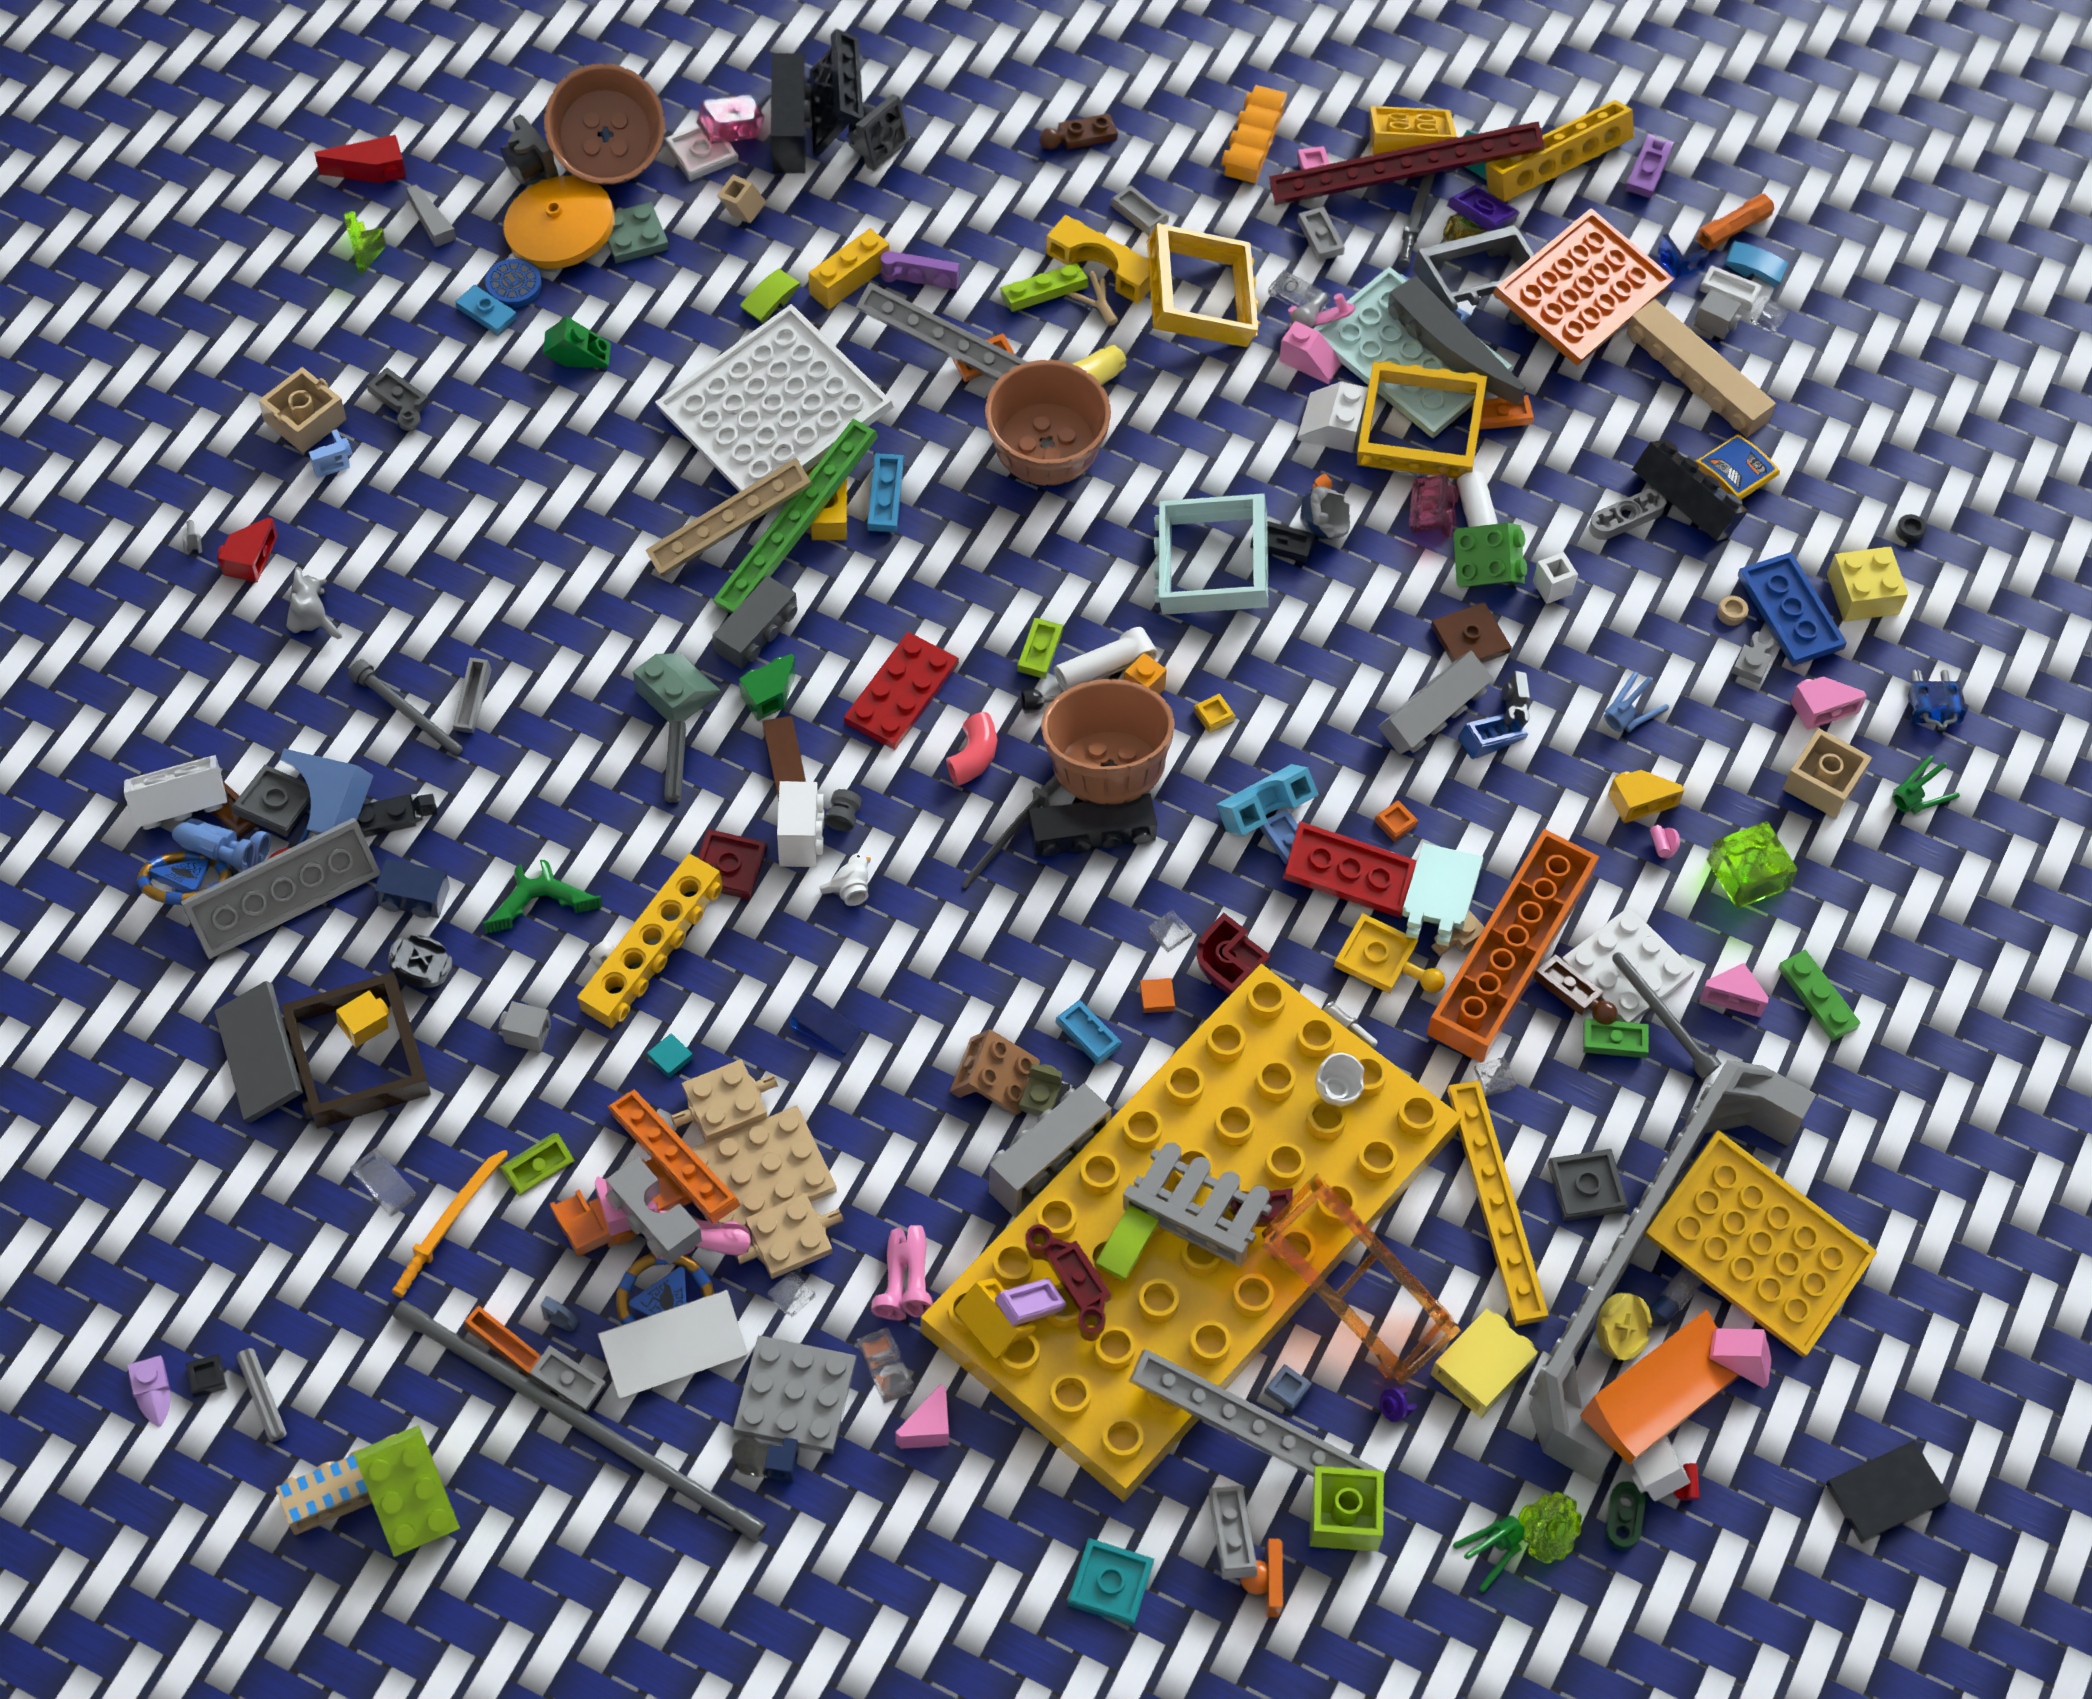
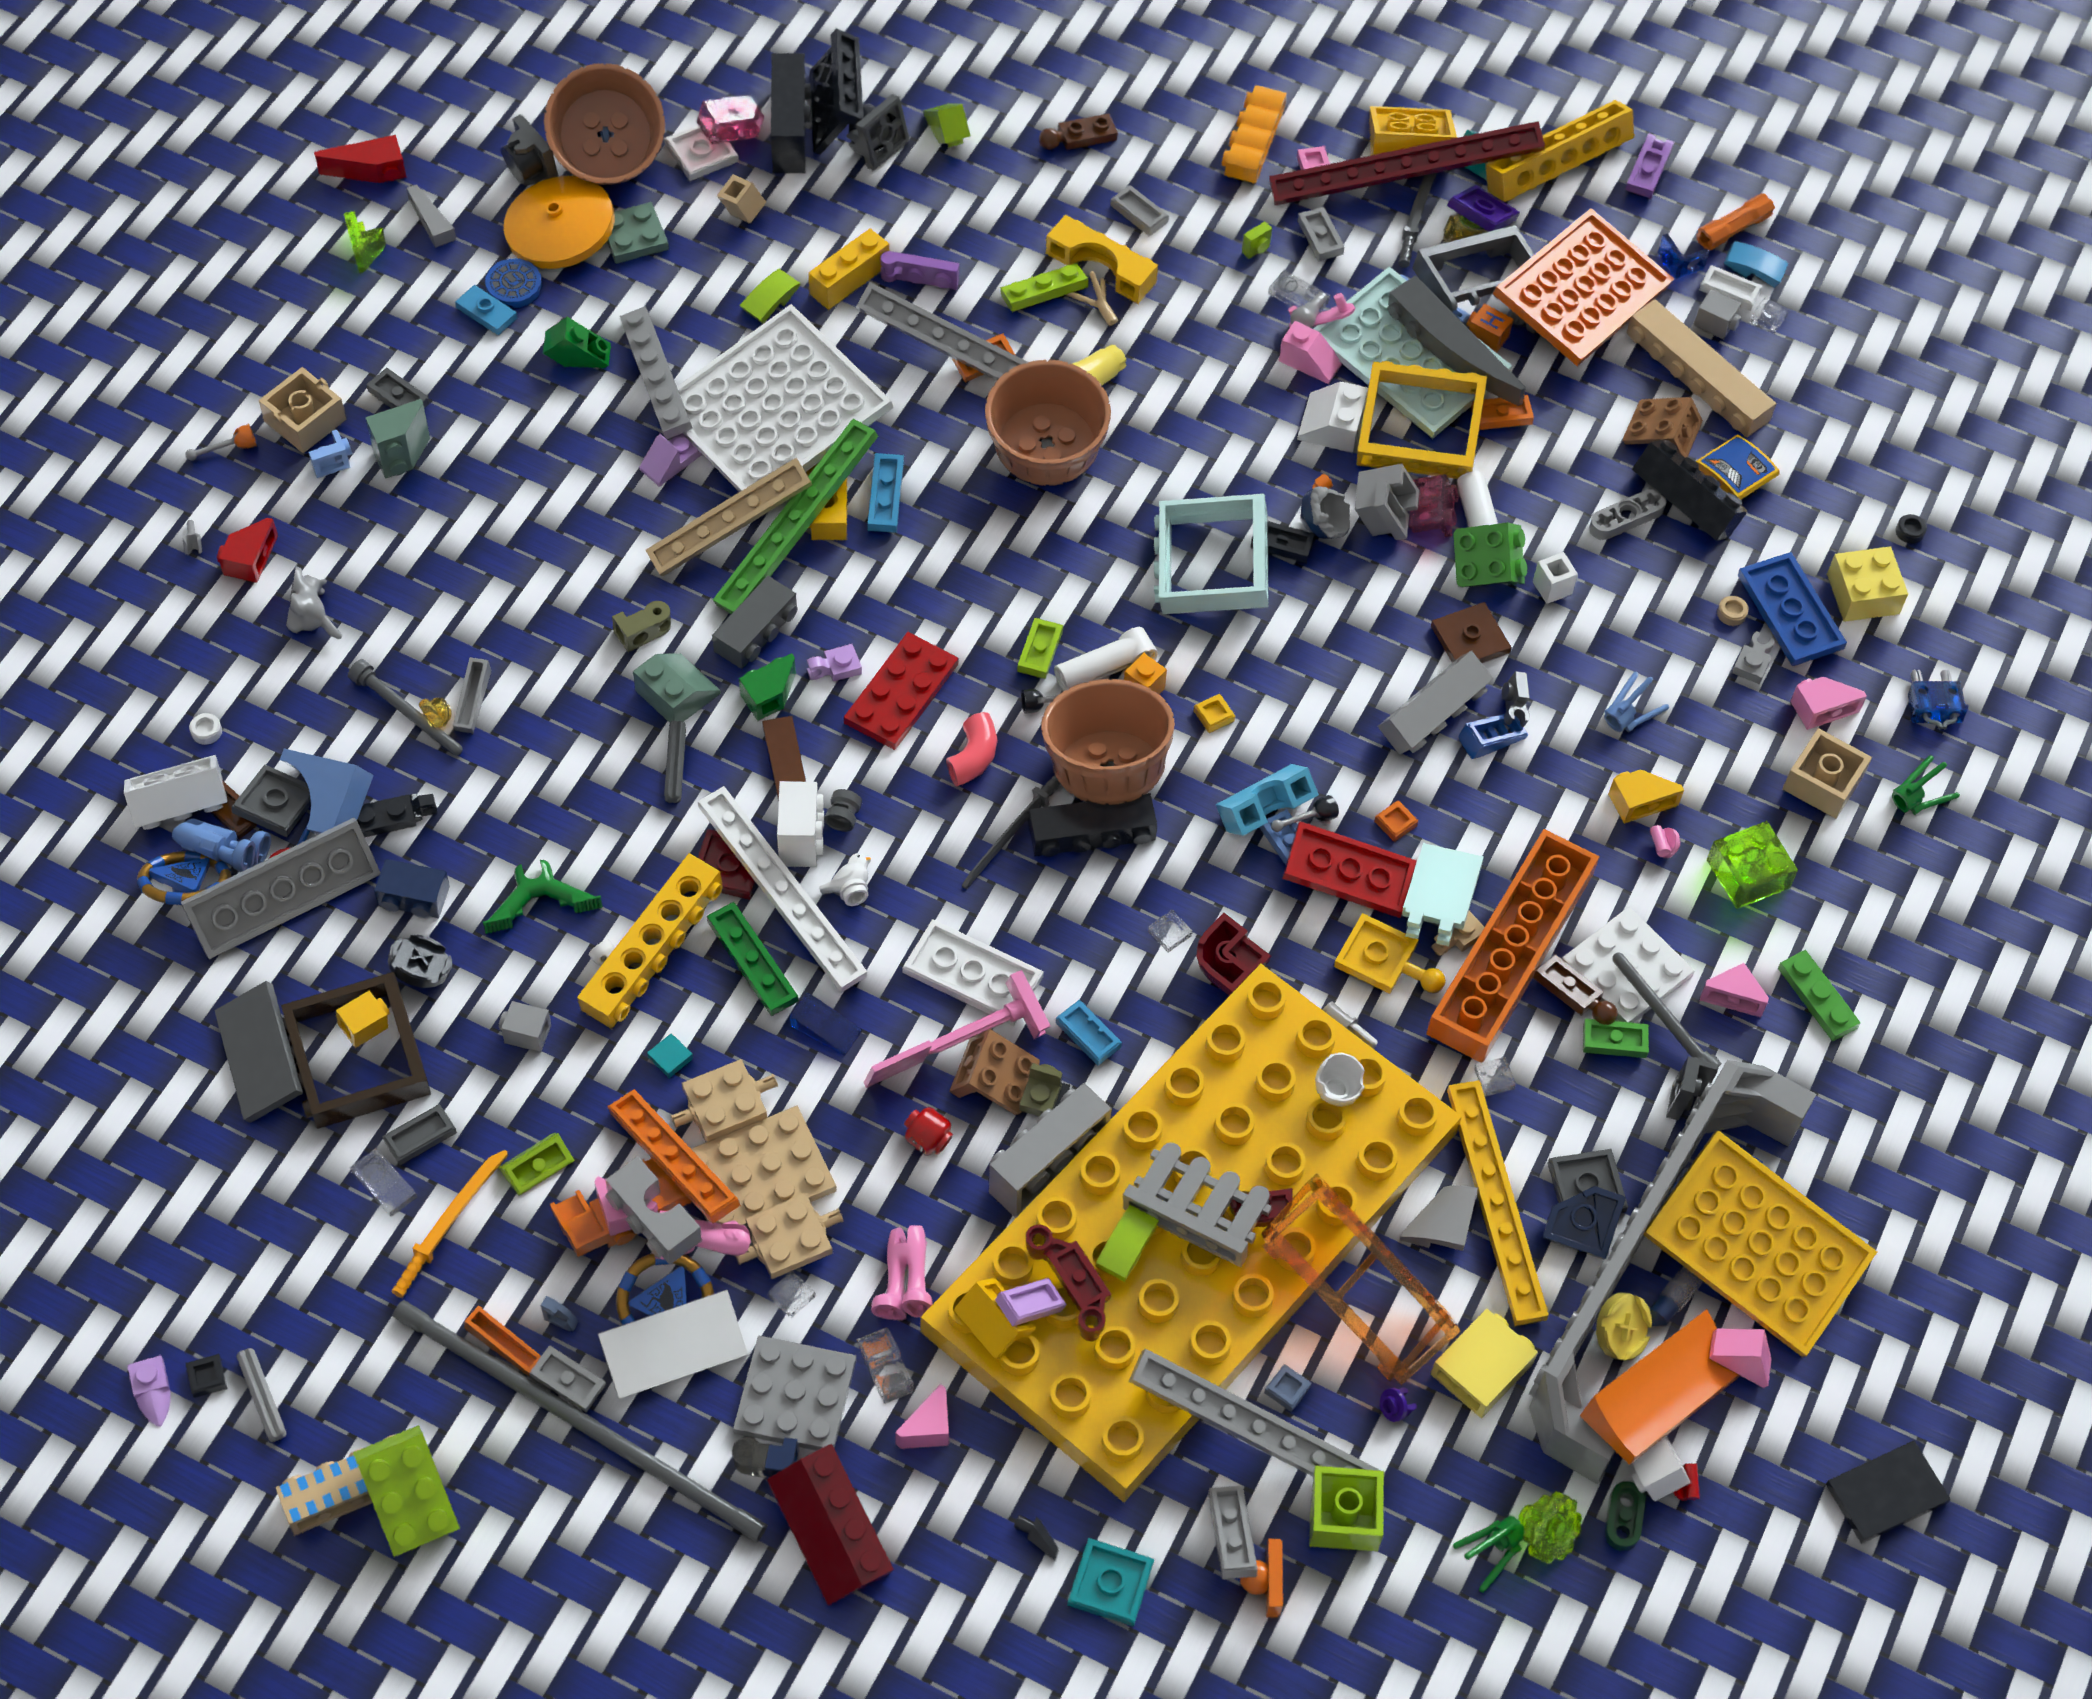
(205, 728): none -> white tile
(242, 437): none -> hinge
(398, 437): none -> sand green slope
(419, 1134): none -> dark grey tile
(436, 711): none -> clear yellow plate
(643, 625): none -> olive leg
(655, 372): none -> light grey plate
(668, 458): none -> lavender slope
(752, 959): none -> green plate
(782, 889): none -> white plate
(830, 1524): none -> dark red slope
(837, 662): none -> lavender plate
(928, 1131): none -> red head
(948, 123): none -> lime slope
(966, 968): none -> white tile
(1024, 1006): none -> bright pink piece
(1038, 1535): none -> black bar
(1157, 995): orange tile -> none
(1209, 247): yellow window -> none
(1257, 240): none -> lime plate
(1323, 810): none -> hinge
(1385, 498): none -> light grey plate
(1444, 1219): none -> light grey slope
(1490, 326): none -> orange brick
(1586, 1221): none -> dark blue plate
(1665, 420): none -> medium nougat bracket
(1689, 1084): none -> dark grey bracket

